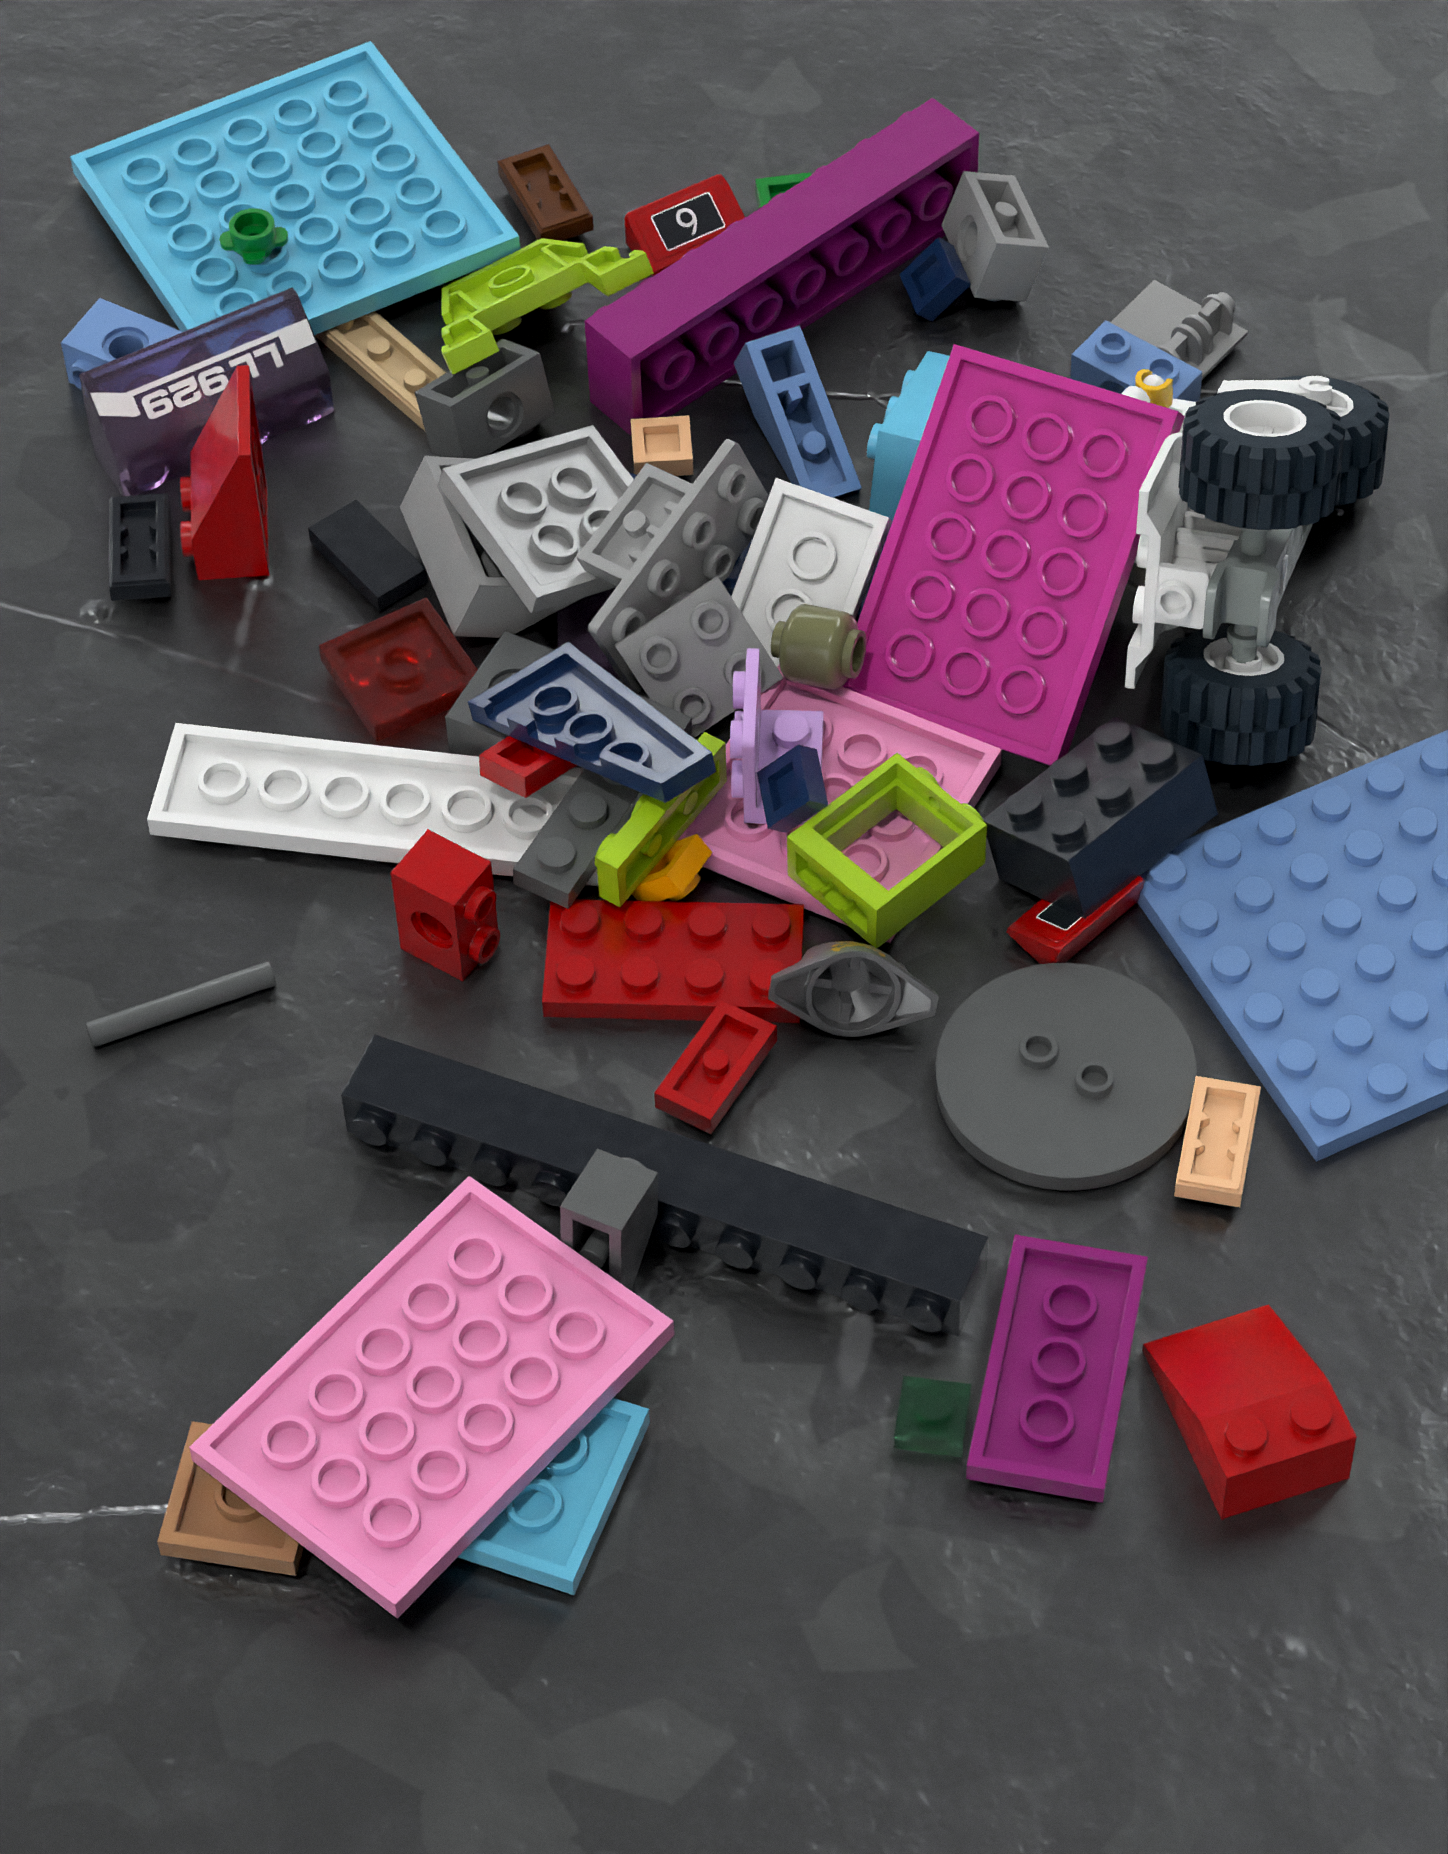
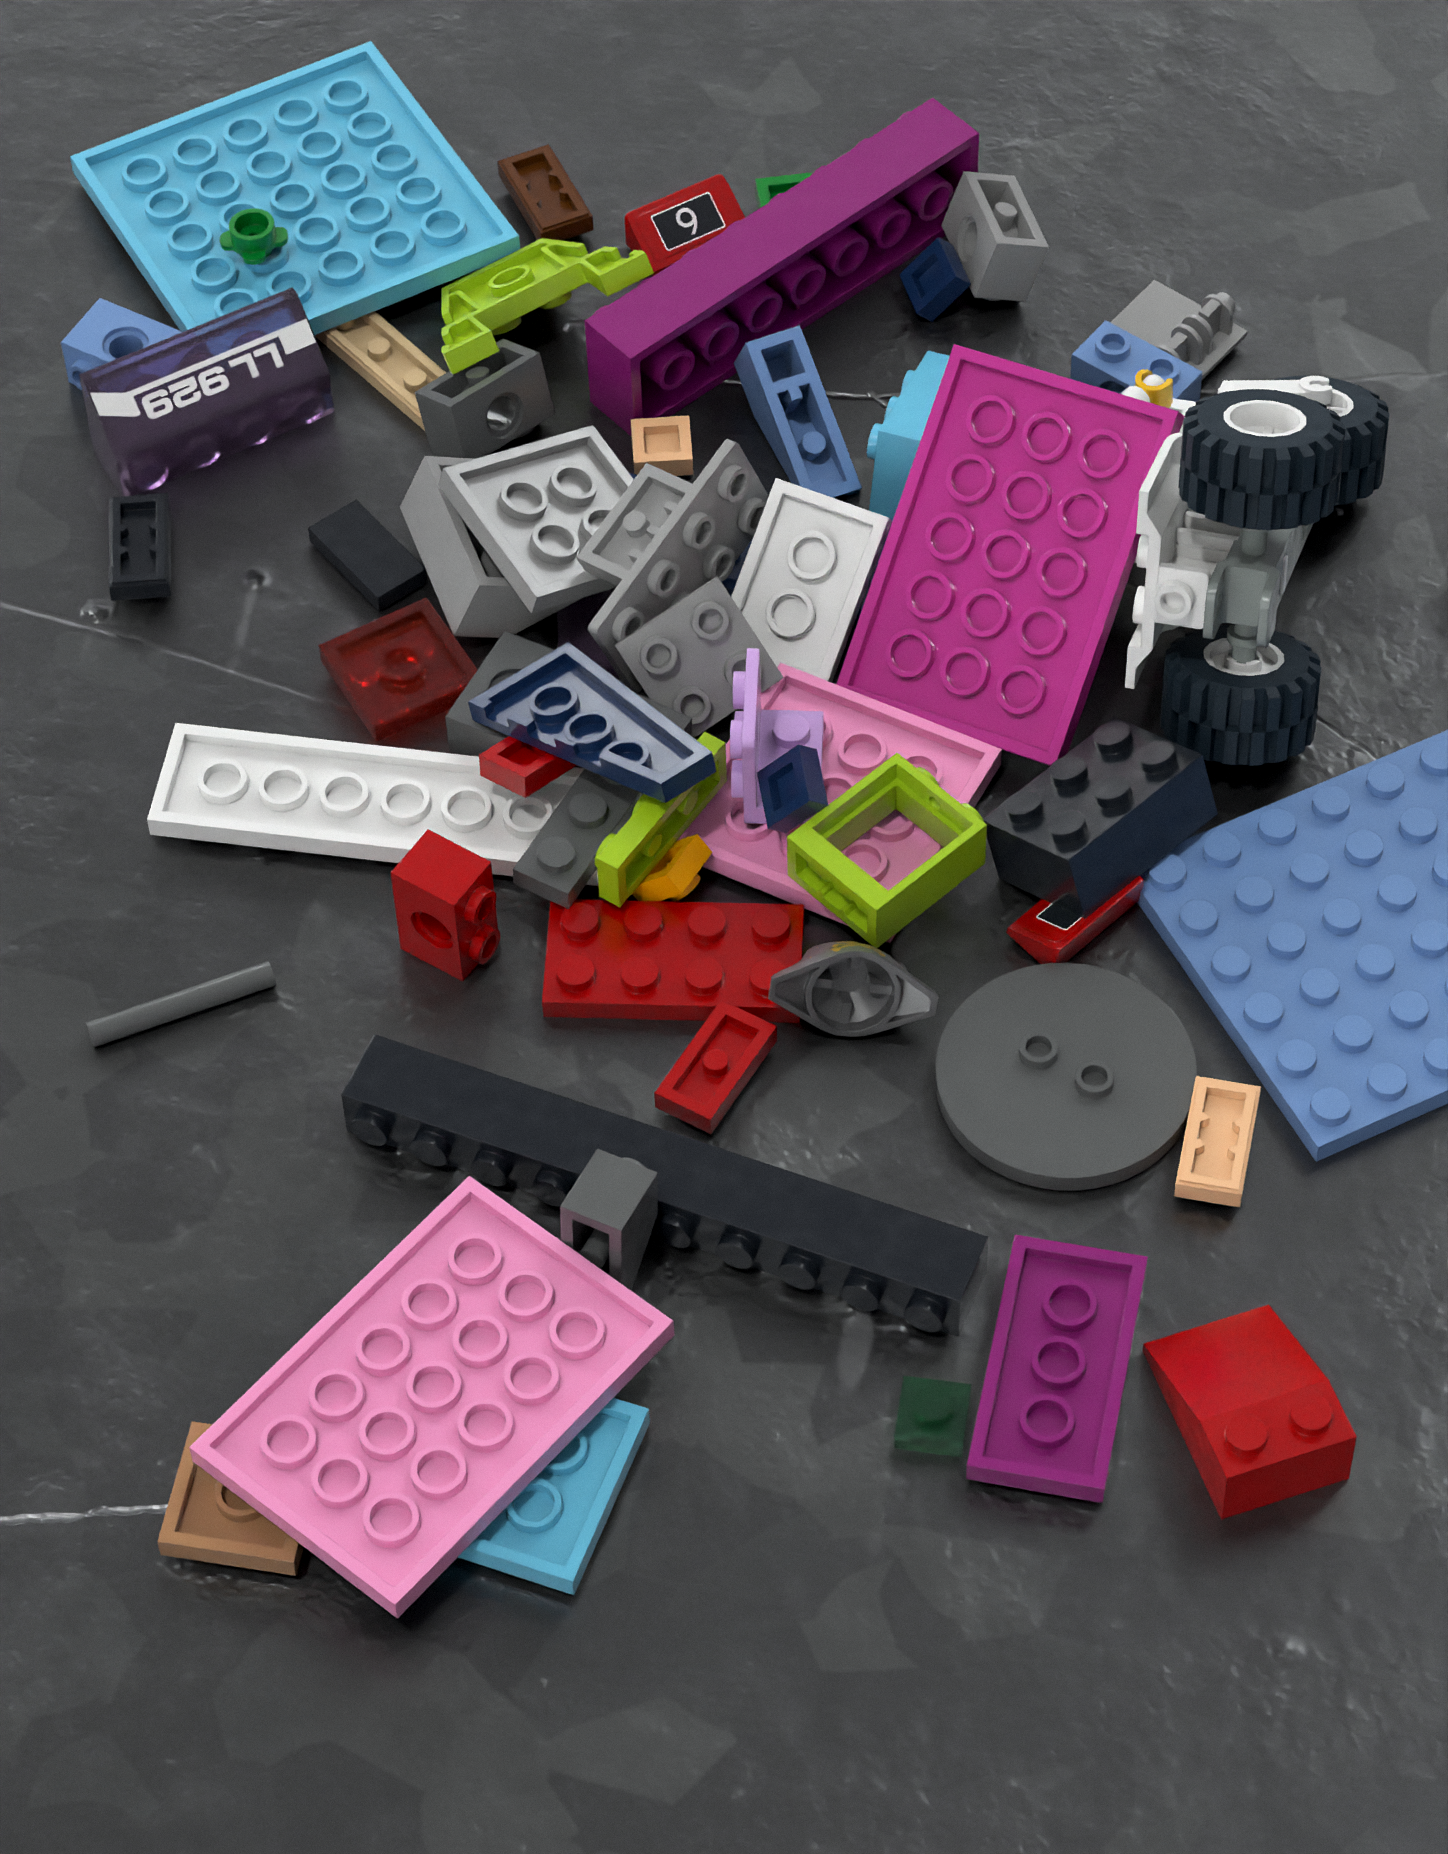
(228, 490): red slope -> none
(819, 646): olive head -> none

